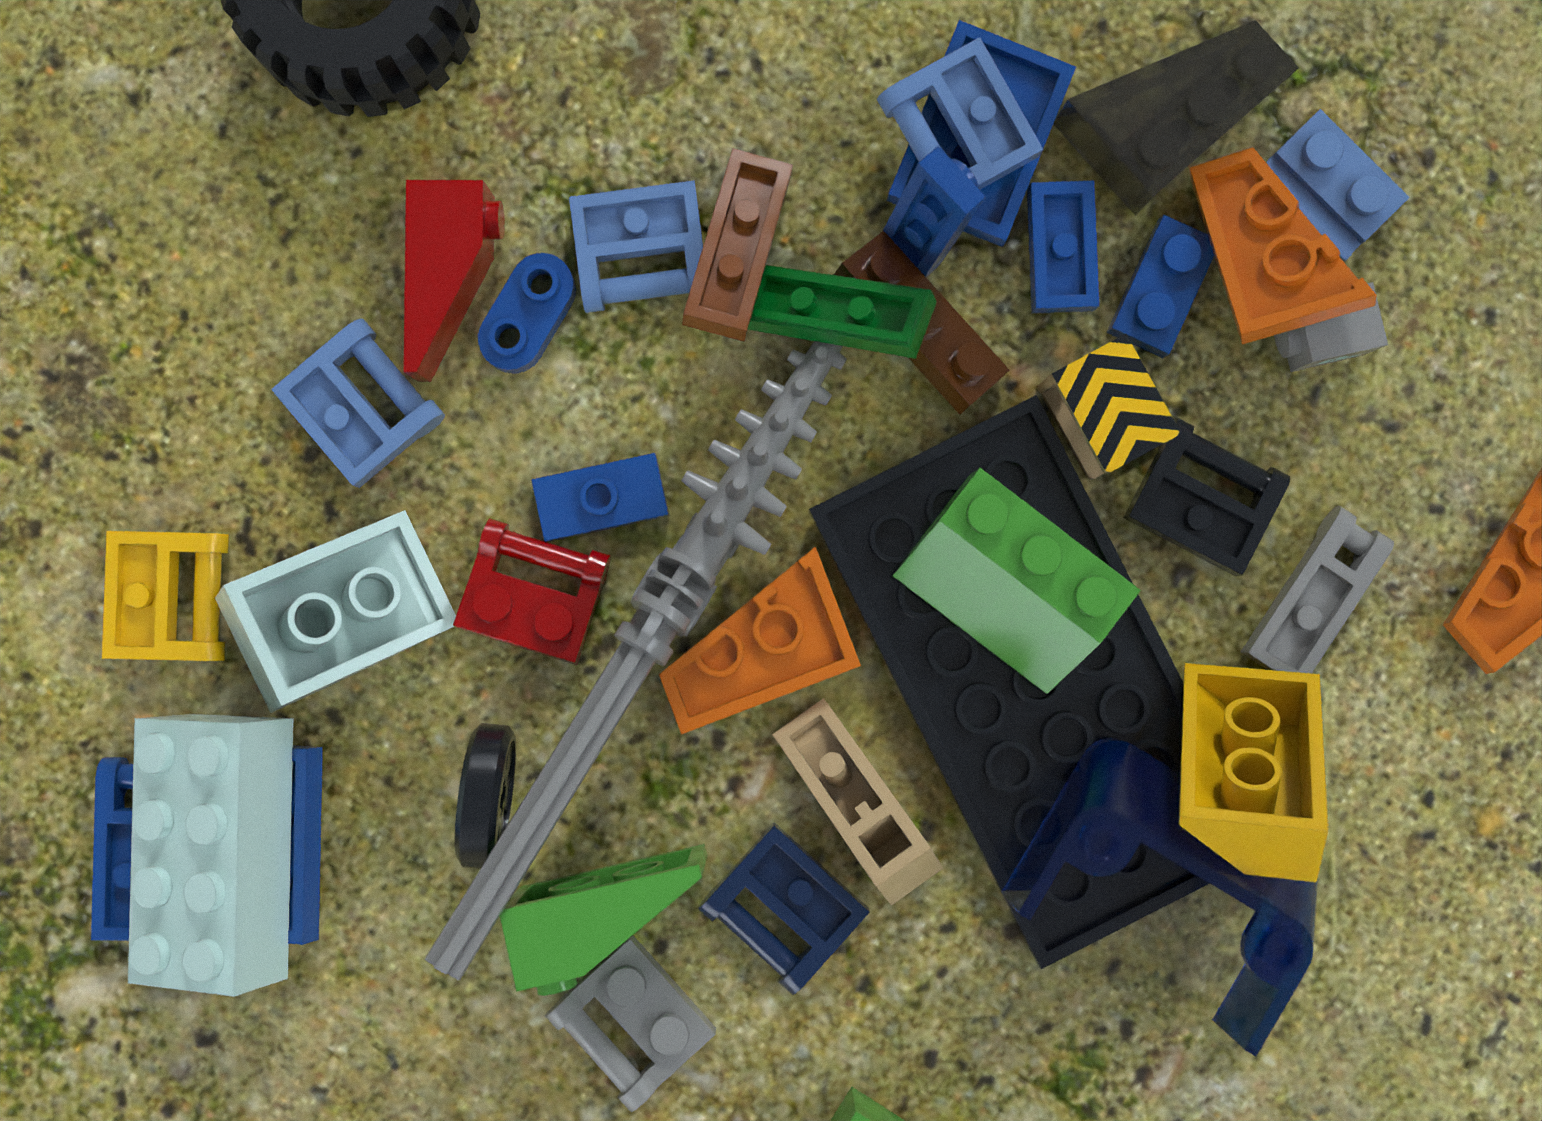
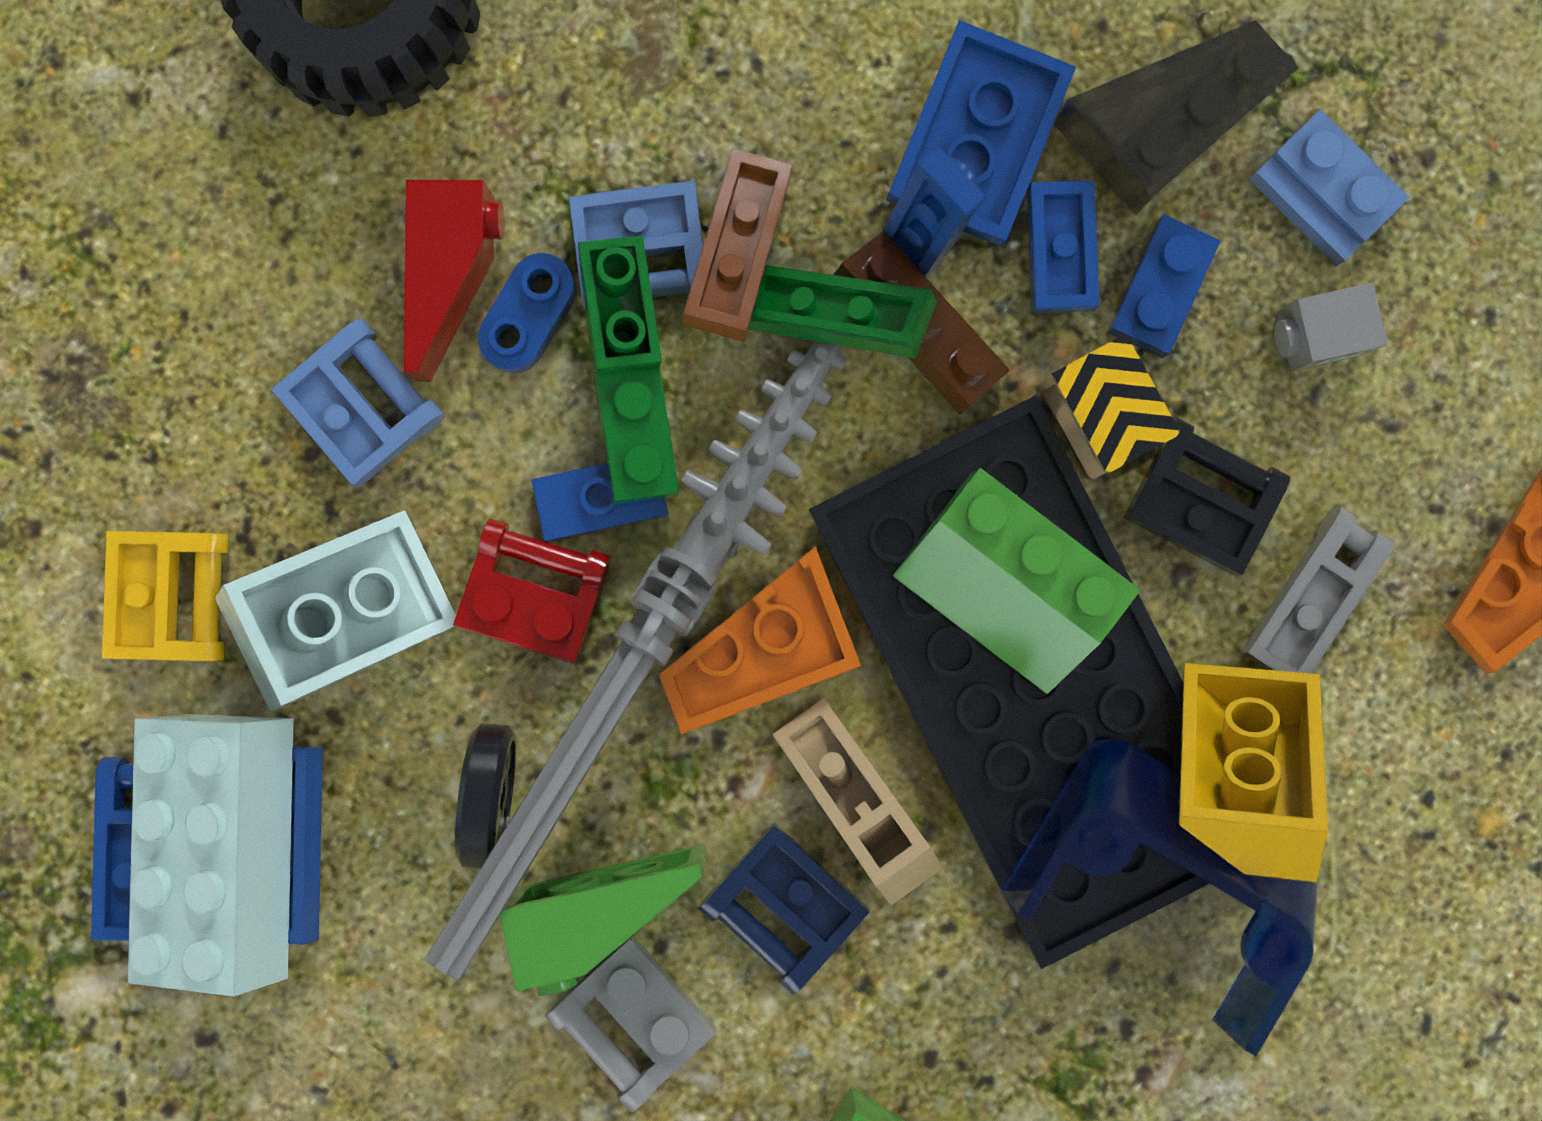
(627, 369): none -> green slope
(974, 107): medium blue plate -> none
(1268, 251): orange wing -> none

